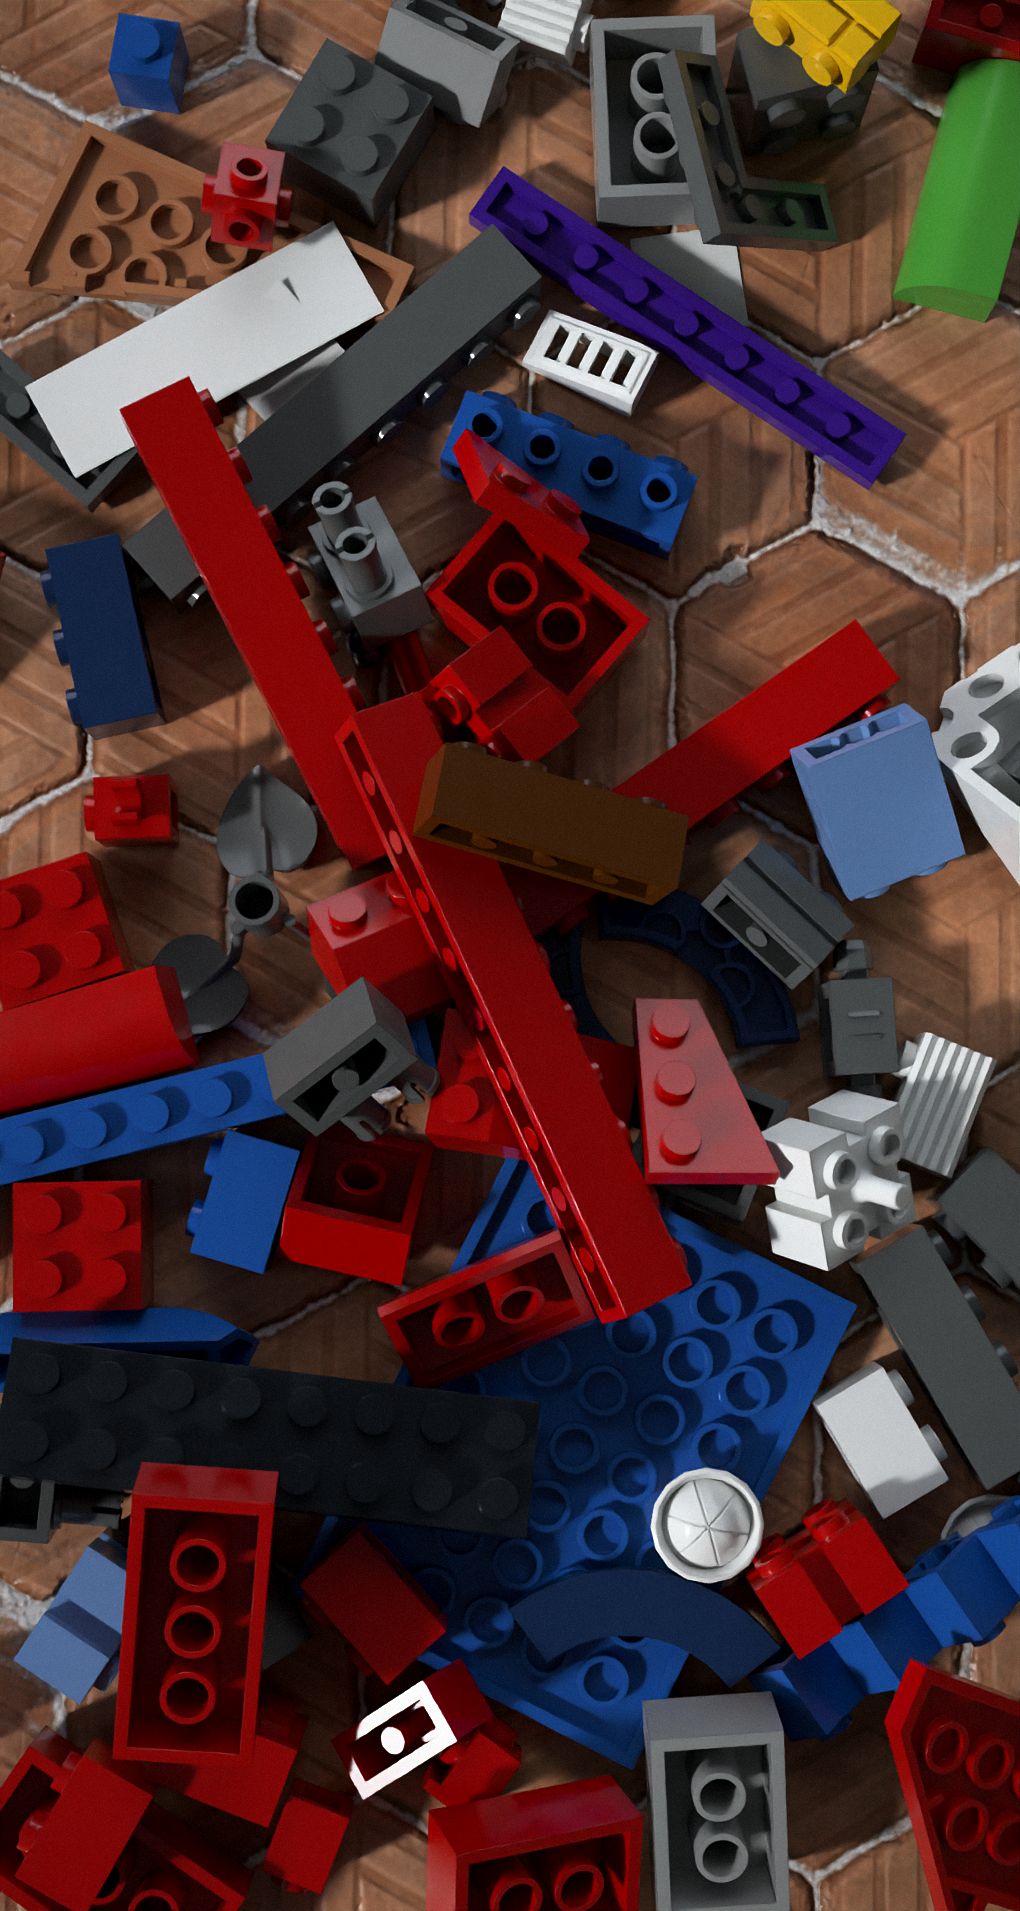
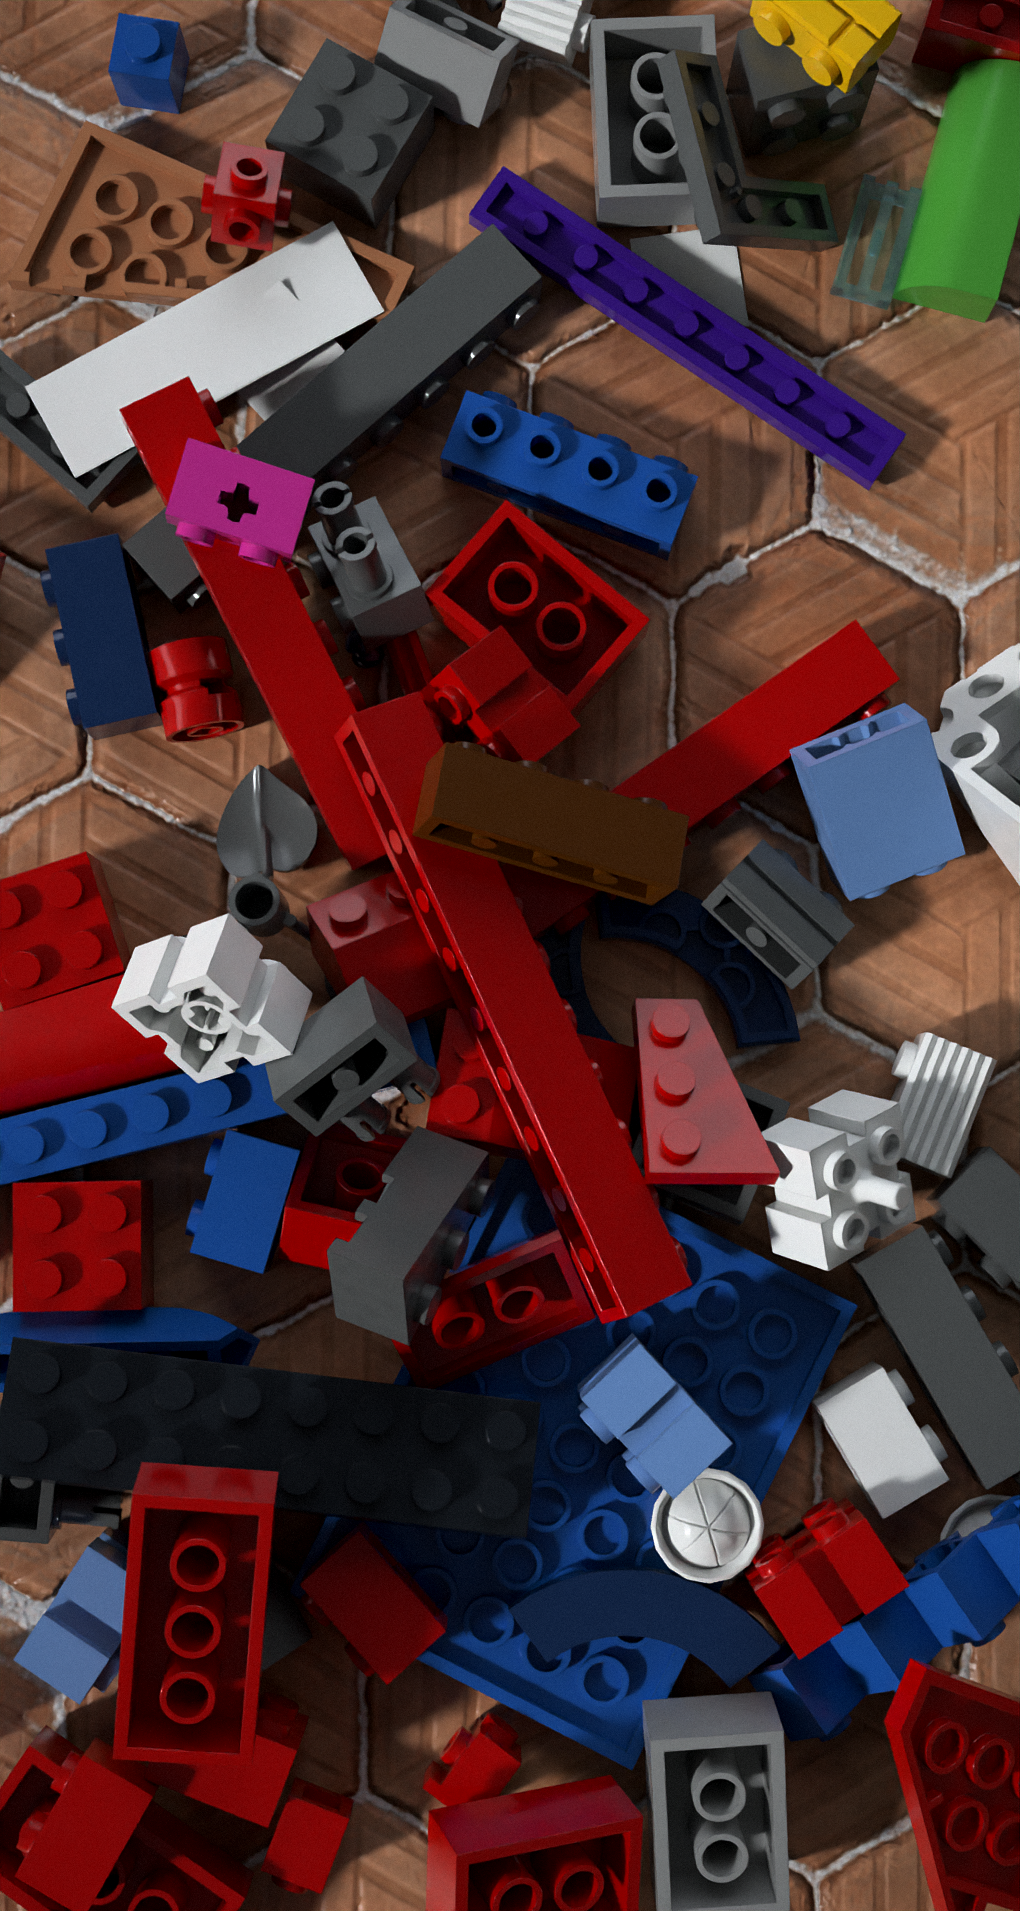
(133, 811): red brick -> none
(196, 690): none -> red wheel
(213, 999): none -> white brick
(216, 474): none -> dark pink brick
(411, 1236): none -> dark grey wedge
(412, 1728): red brick -> none
(518, 497): red wing -> none
(600, 389): white slope -> none
(653, 1416): none -> medium blue brick
(857, 1021): dark grey piece -> none
(889, 196): none -> clear light blue tile

